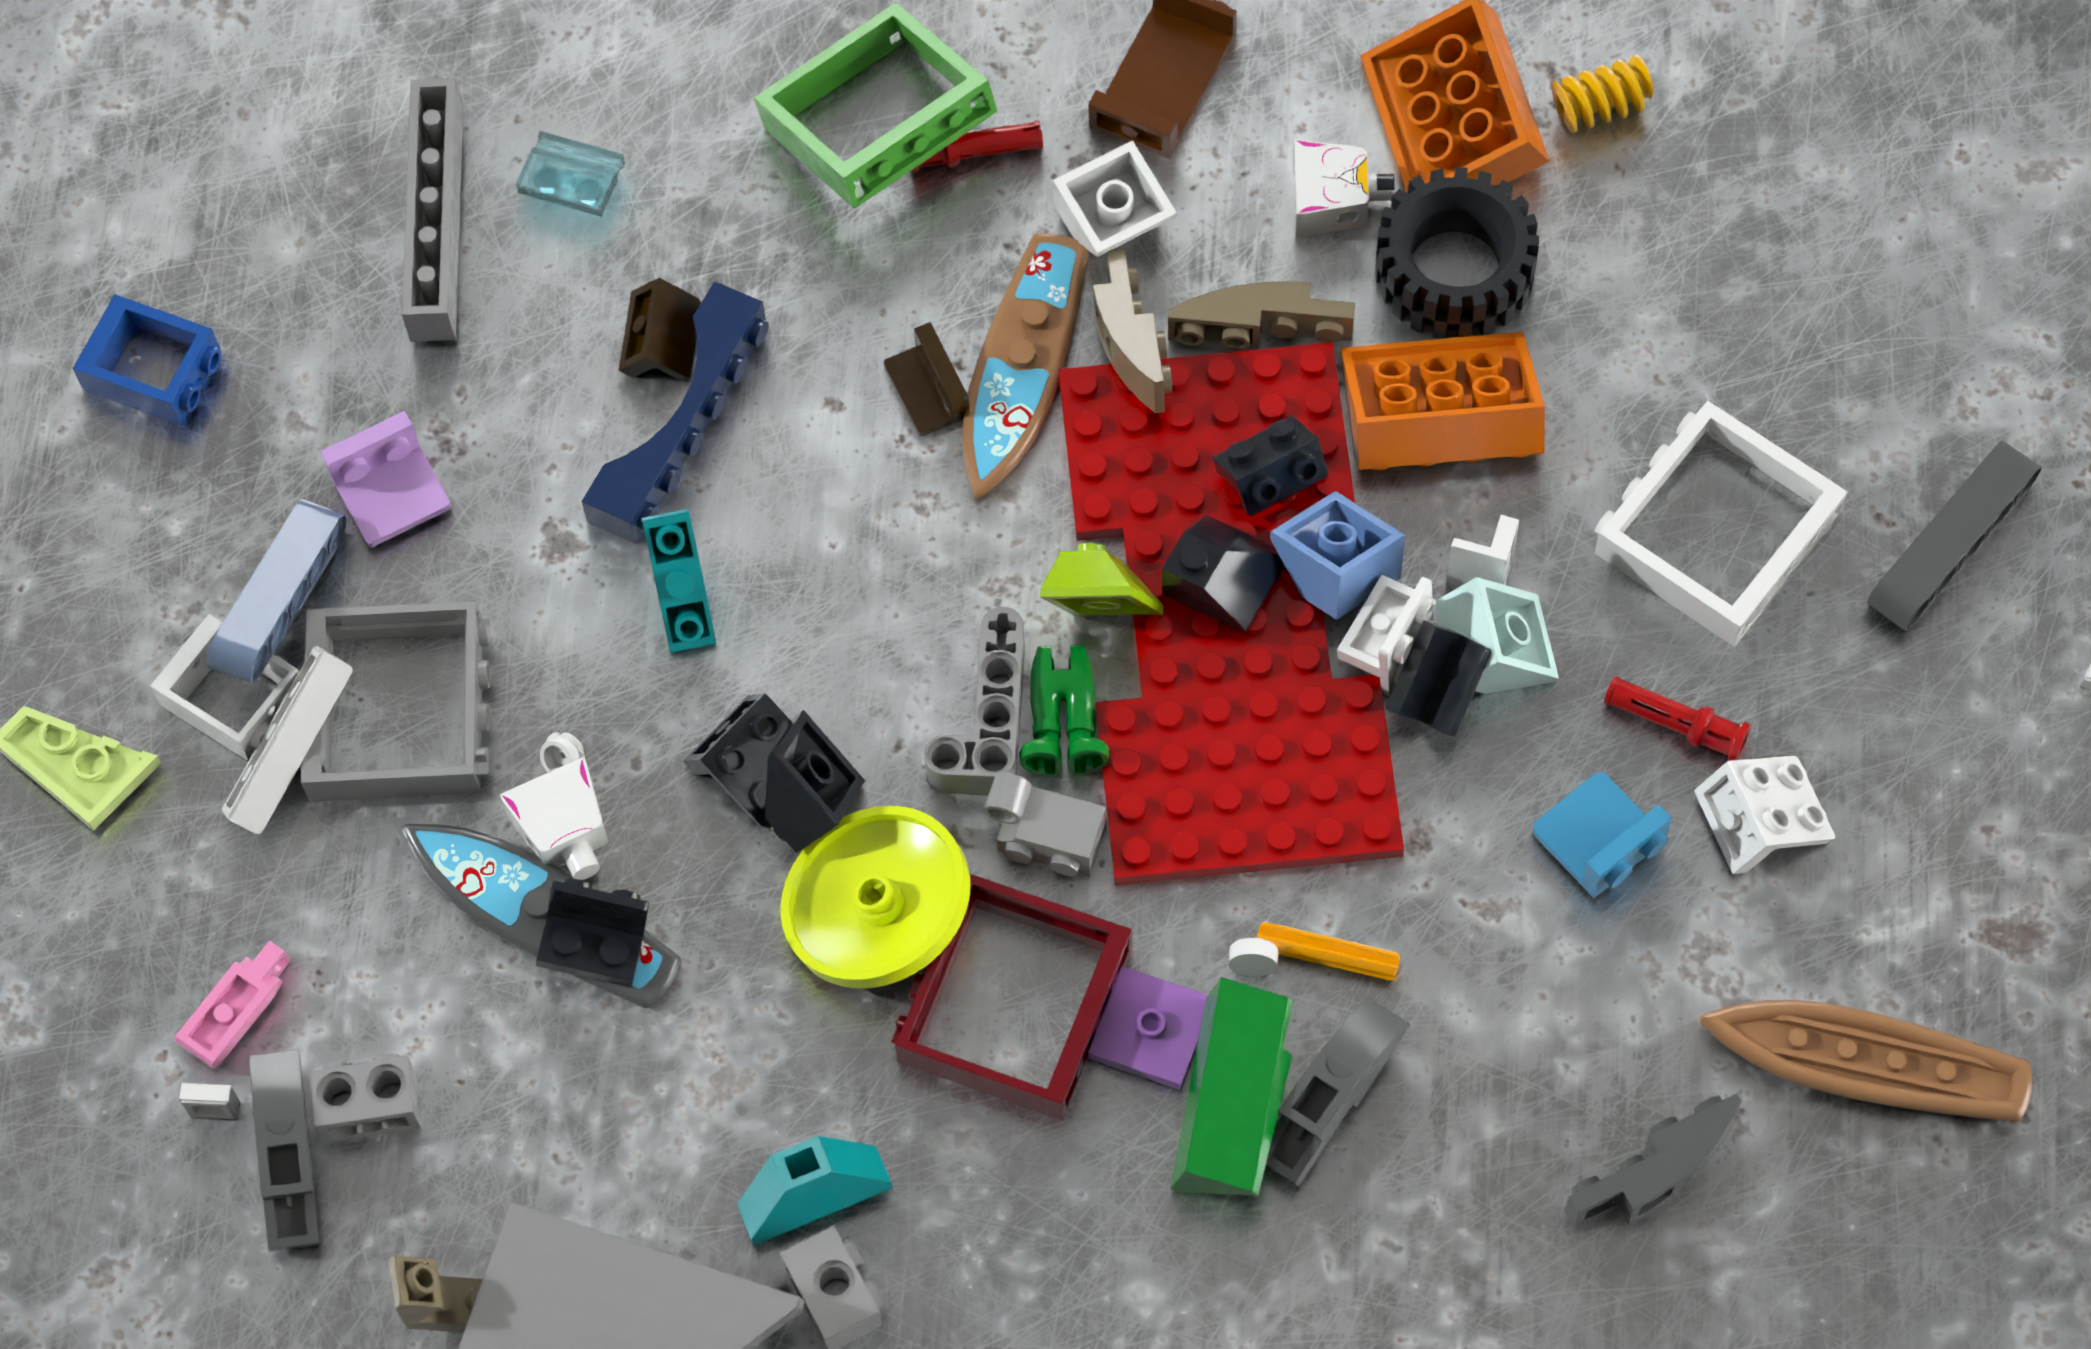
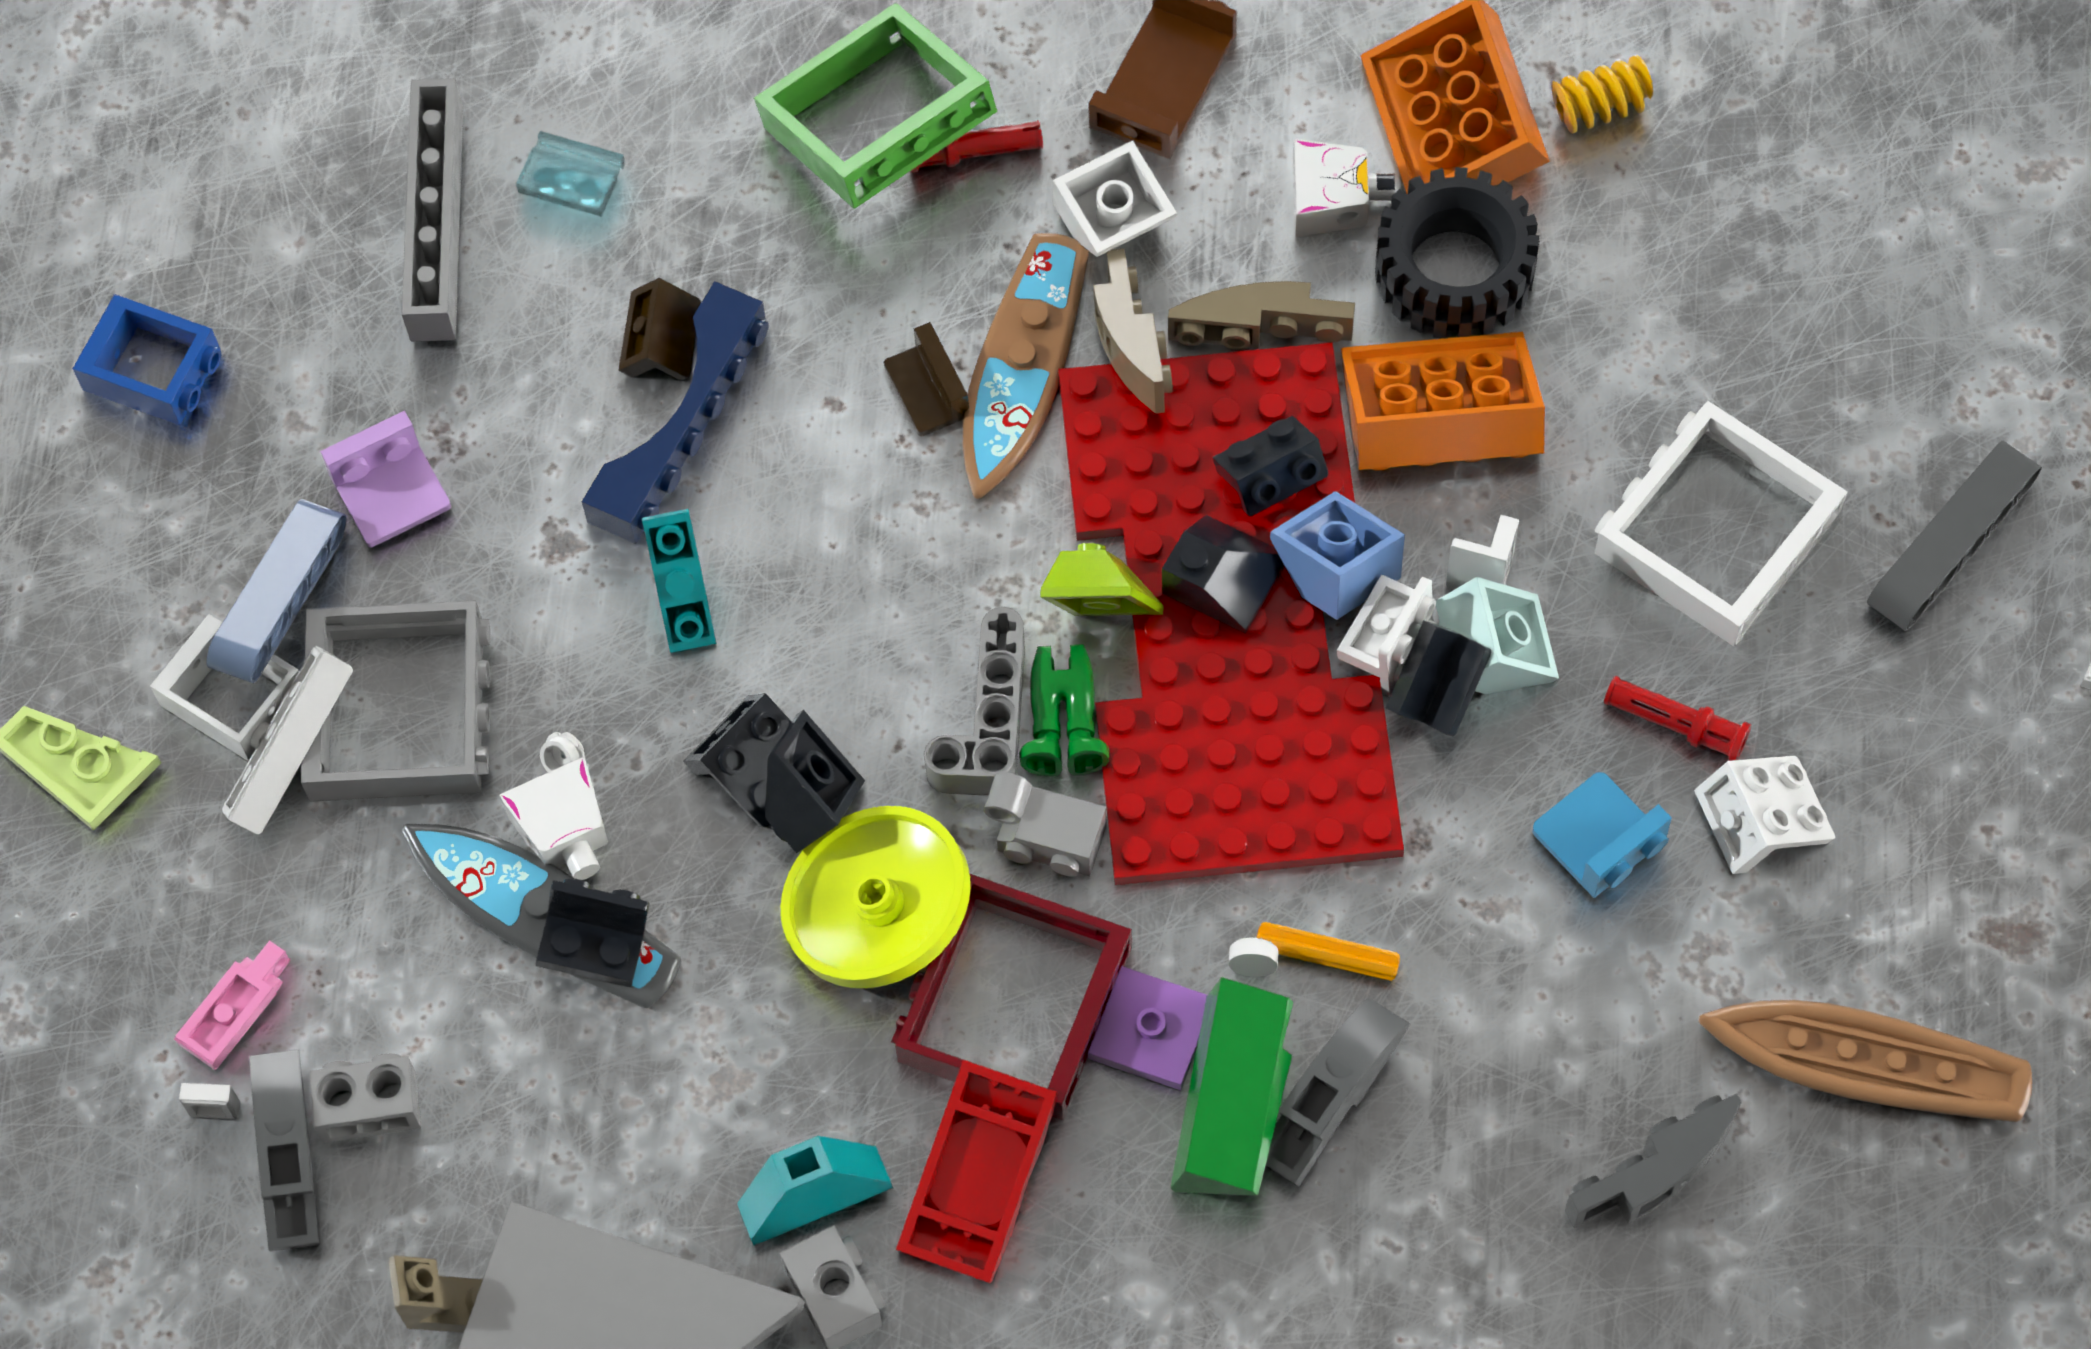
(977, 1171): none -> red slope

